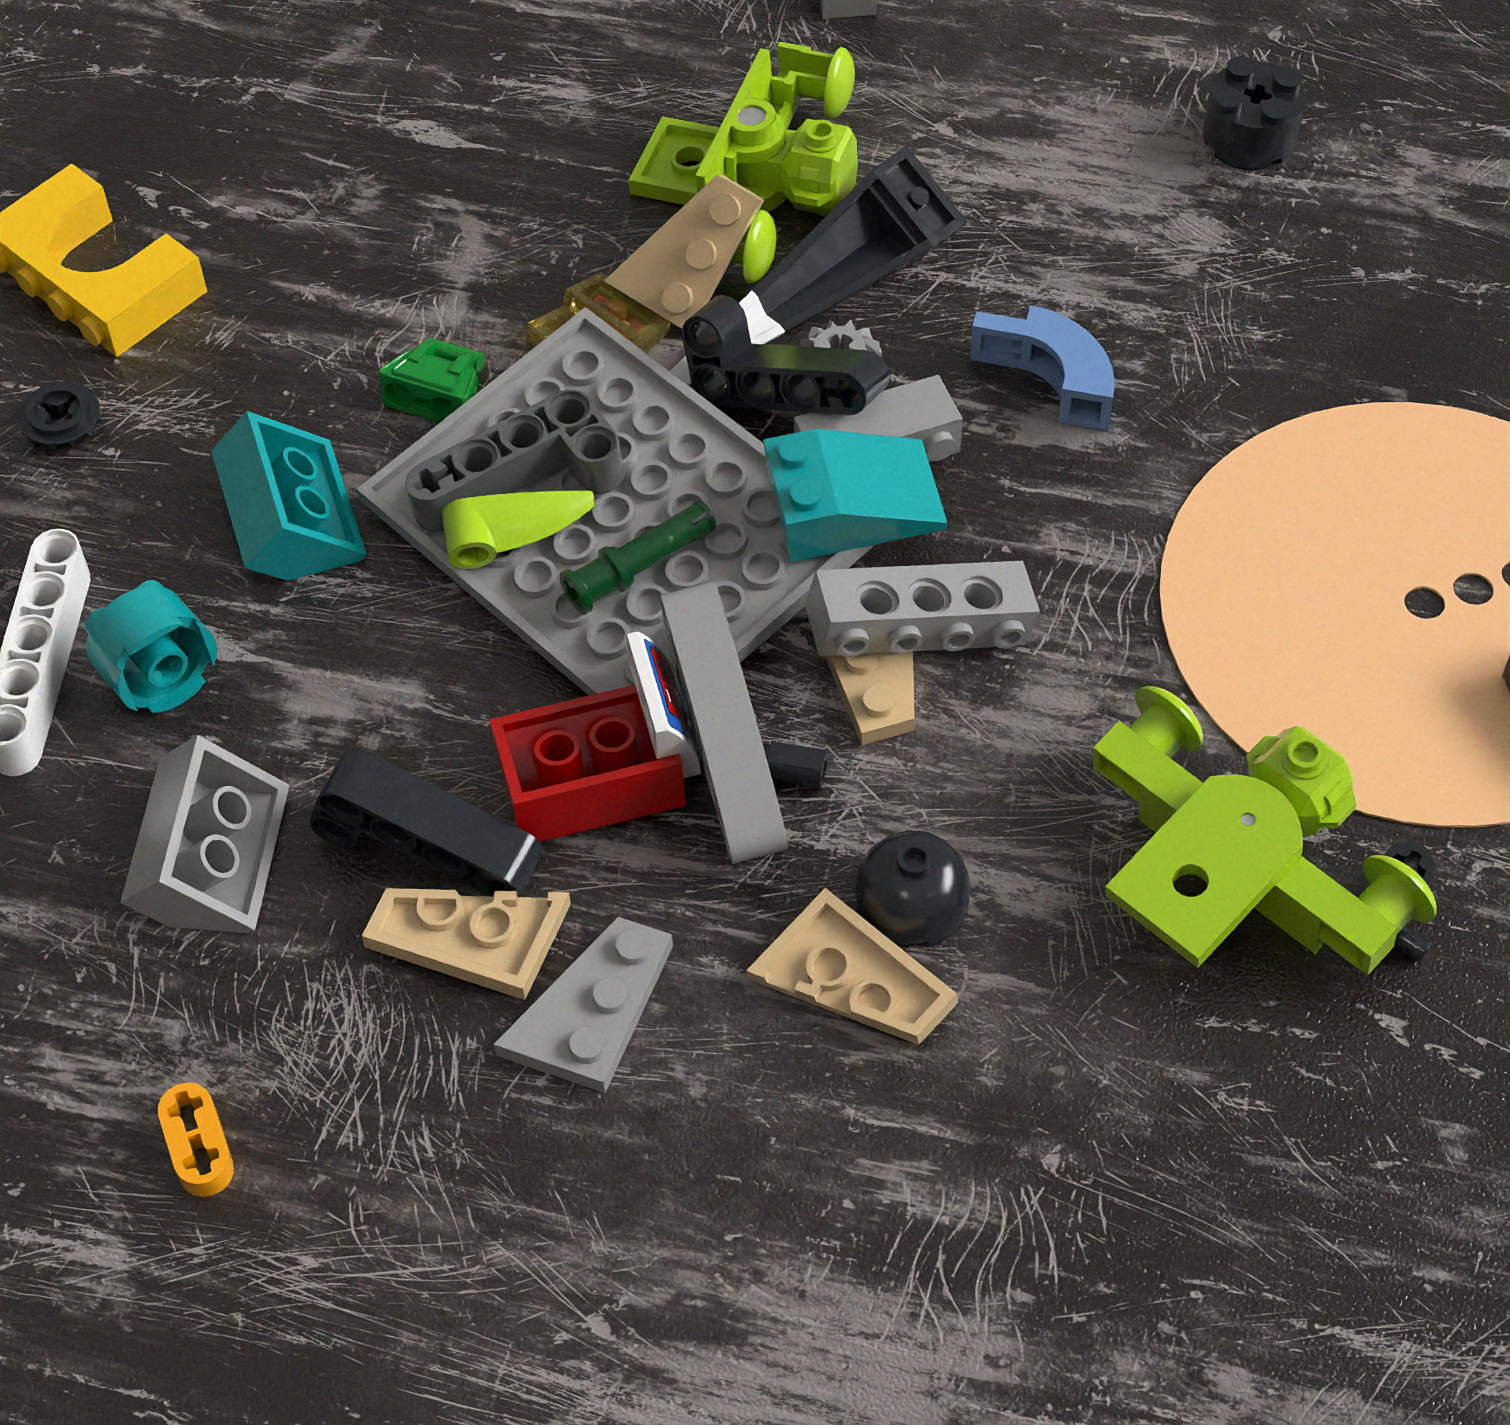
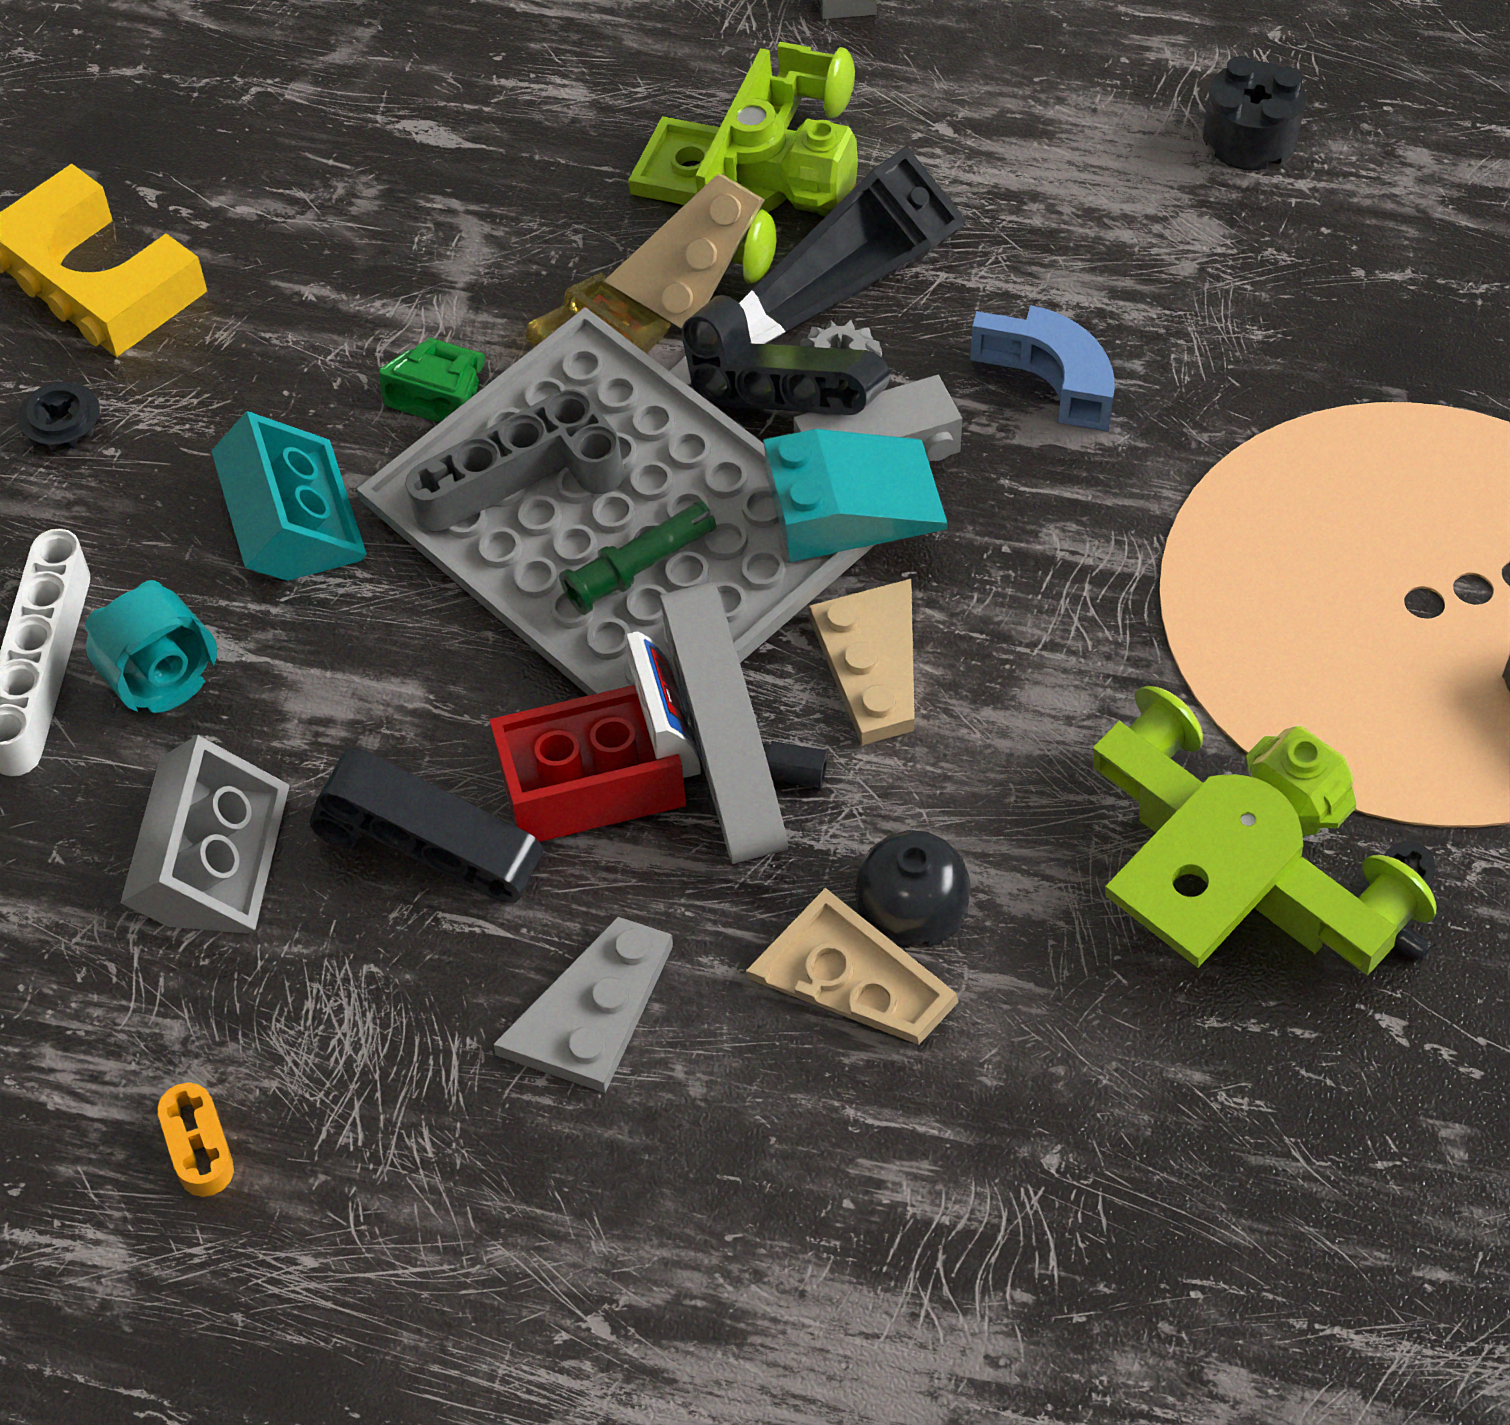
(472, 938): tan wing -> none
(500, 522): lime piece -> none
(921, 608): light grey brick -> none

